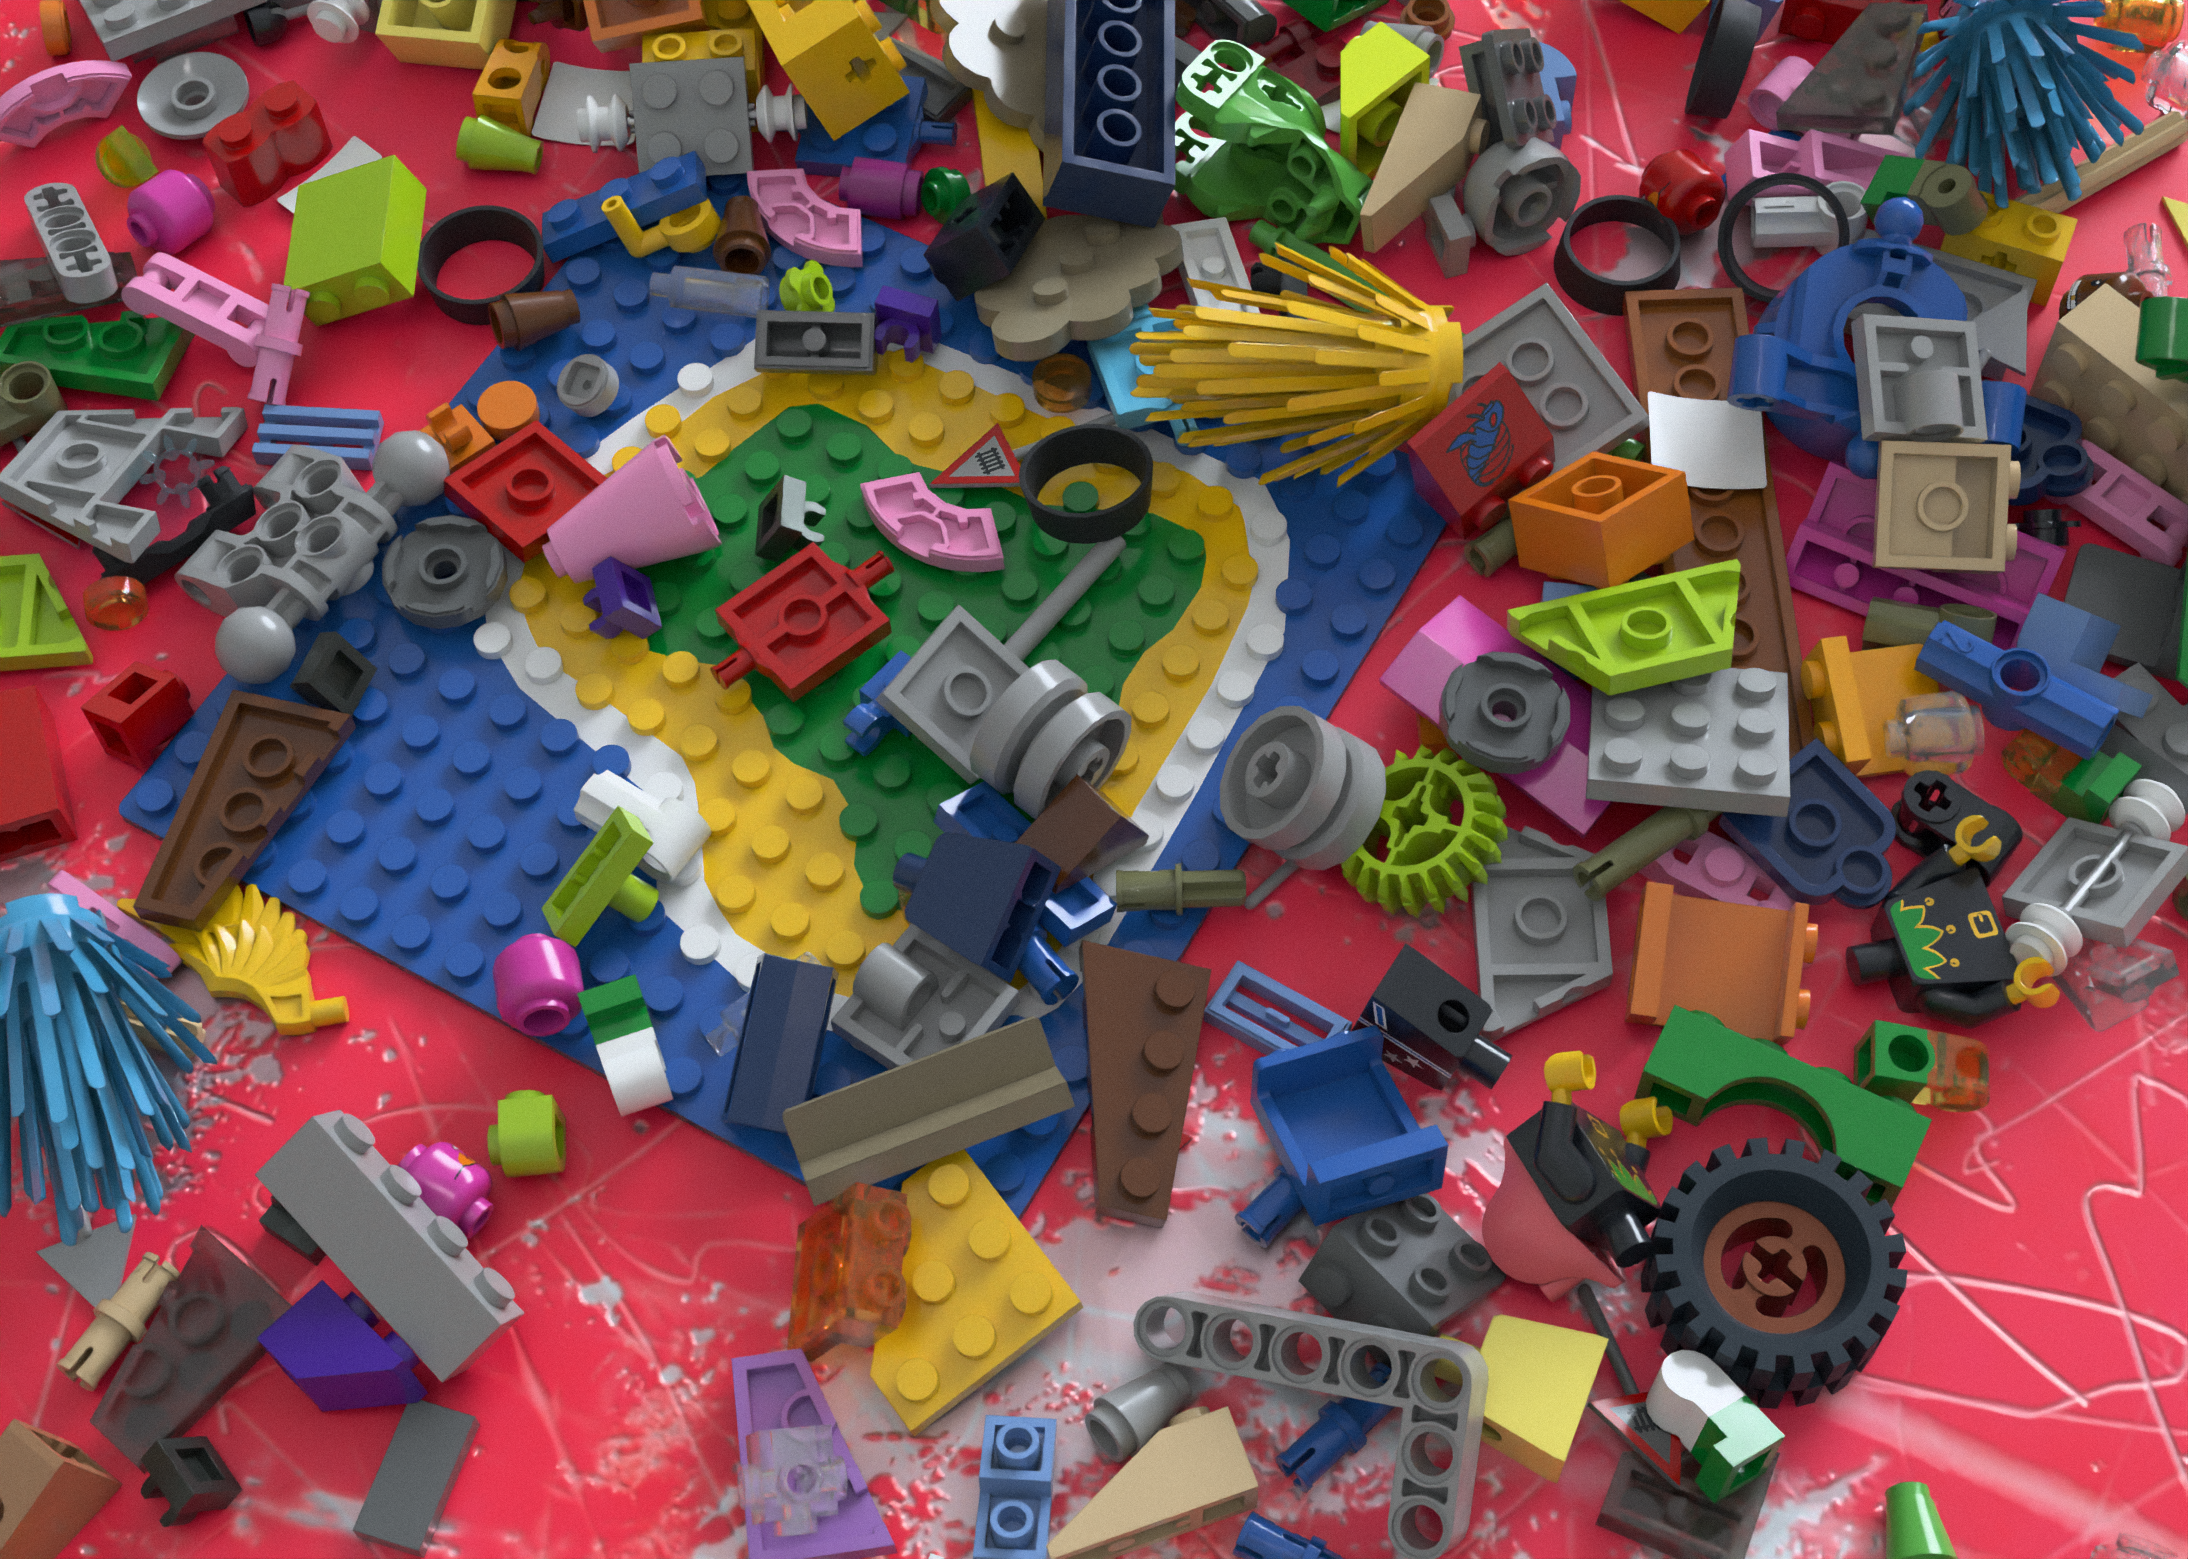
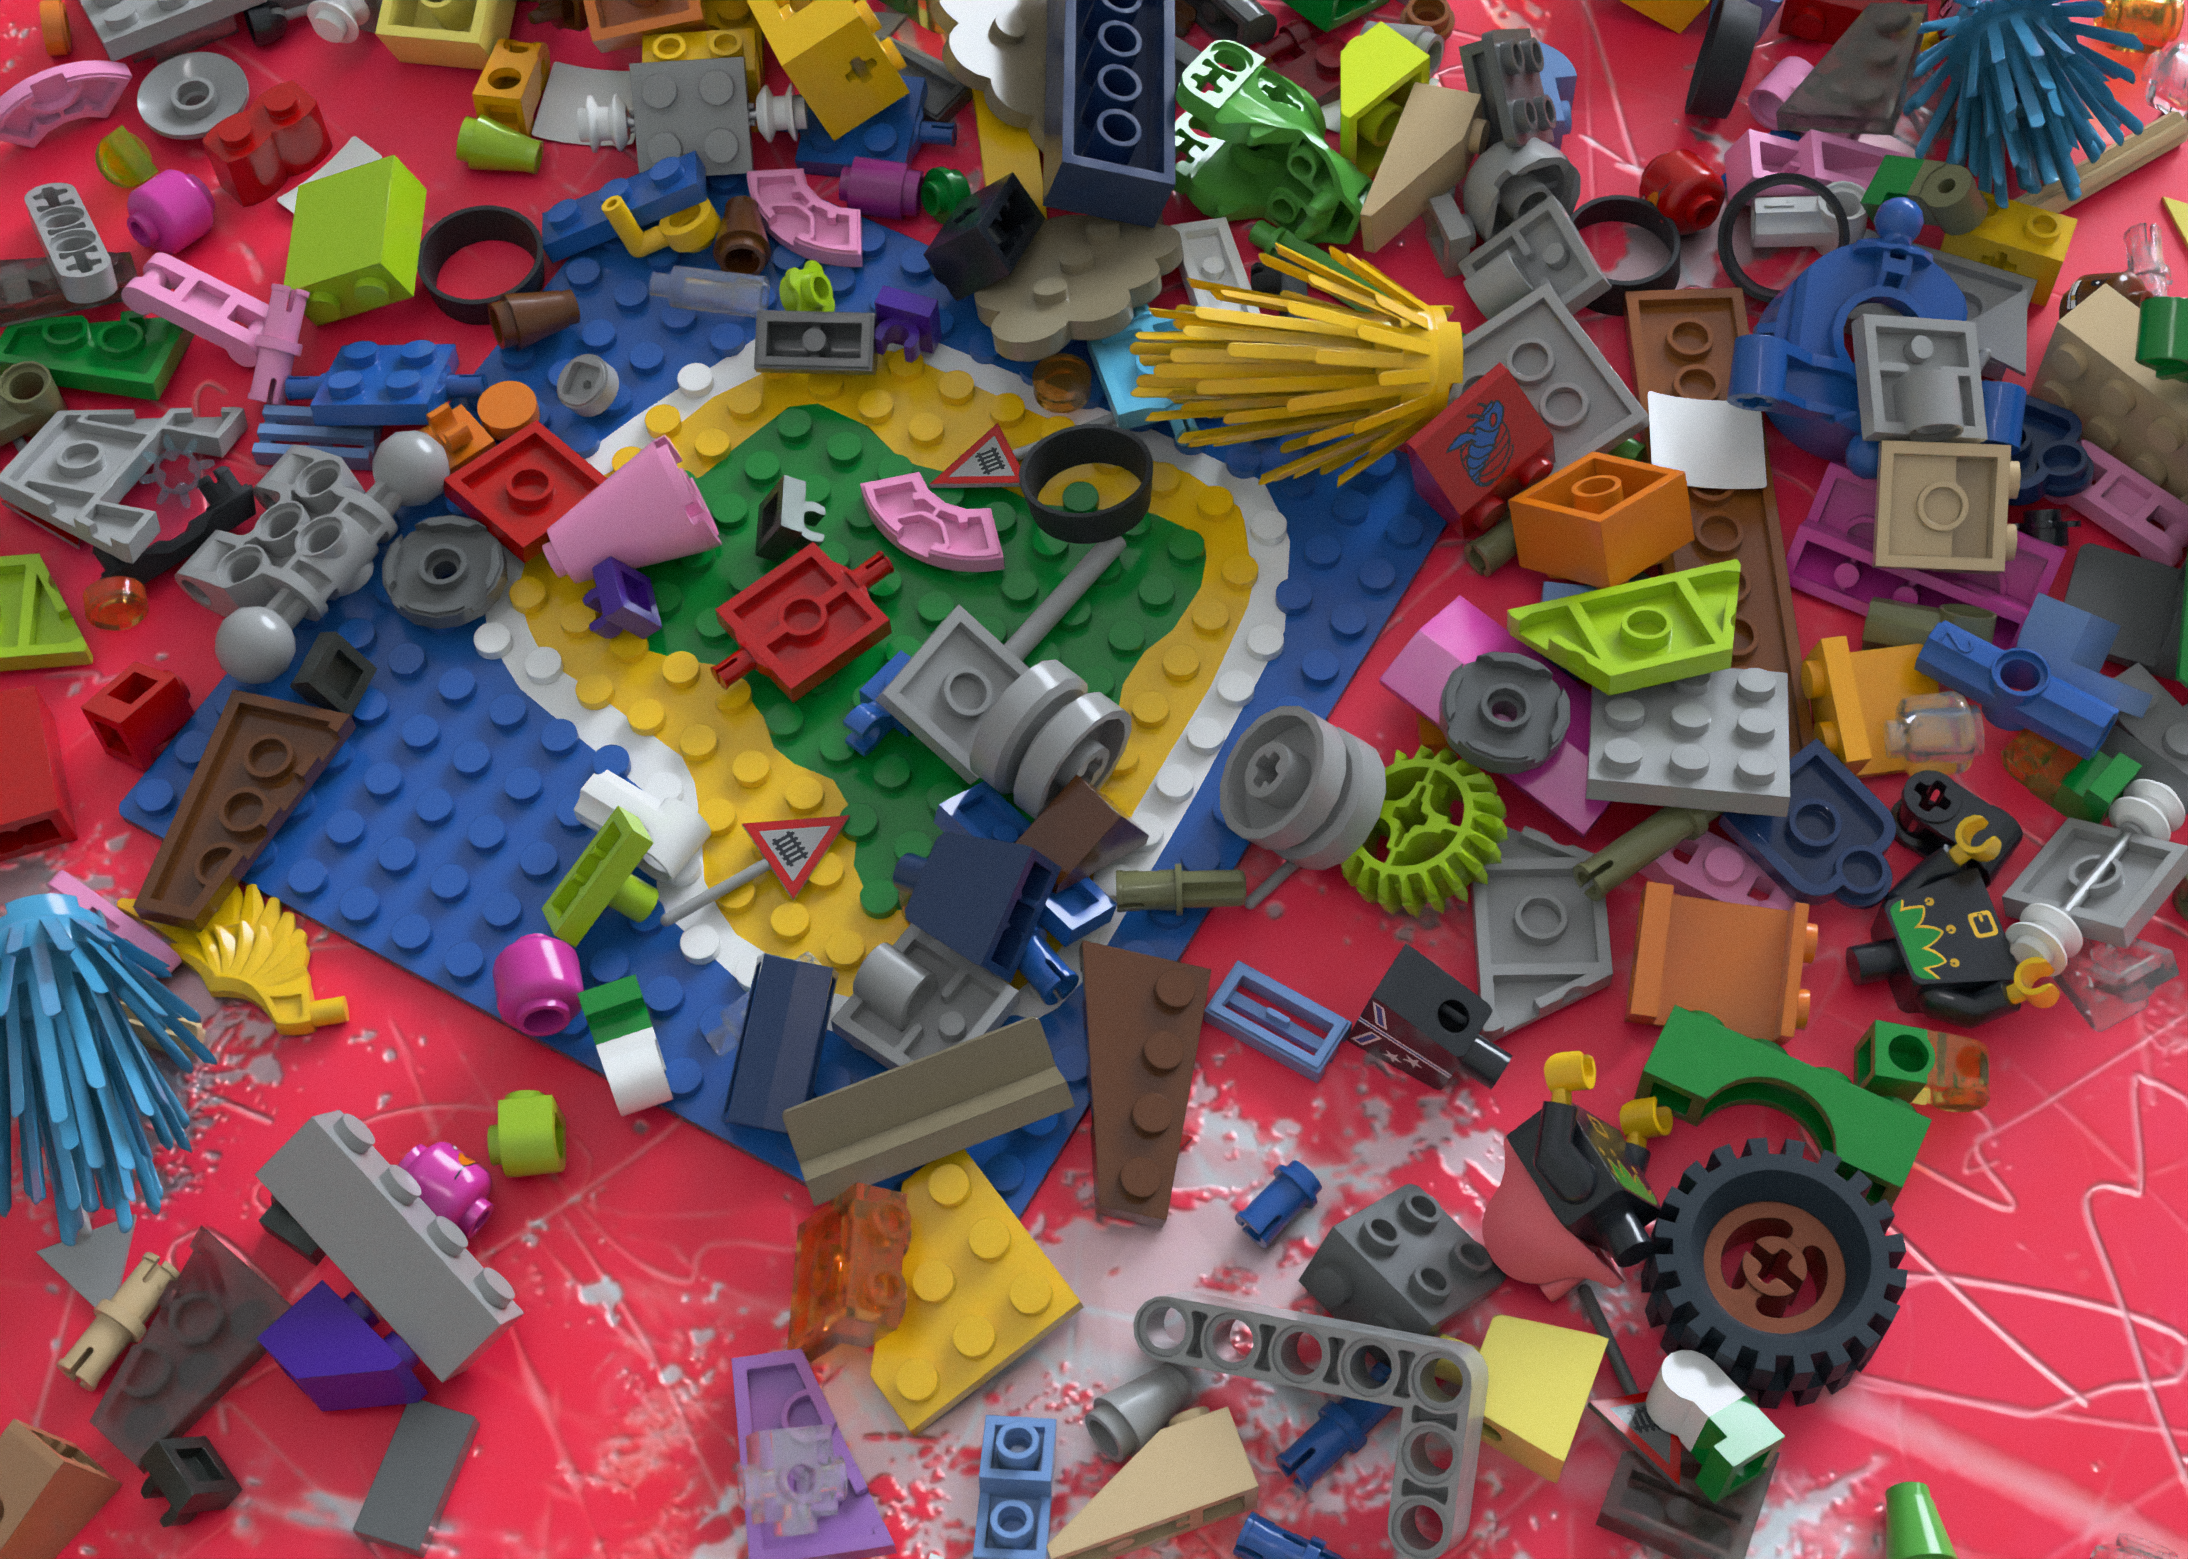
(385, 384): none -> blue plate
(788, 849): none -> piece
(1344, 1126): blue panel -> none
(1528, 254): none -> light grey plate

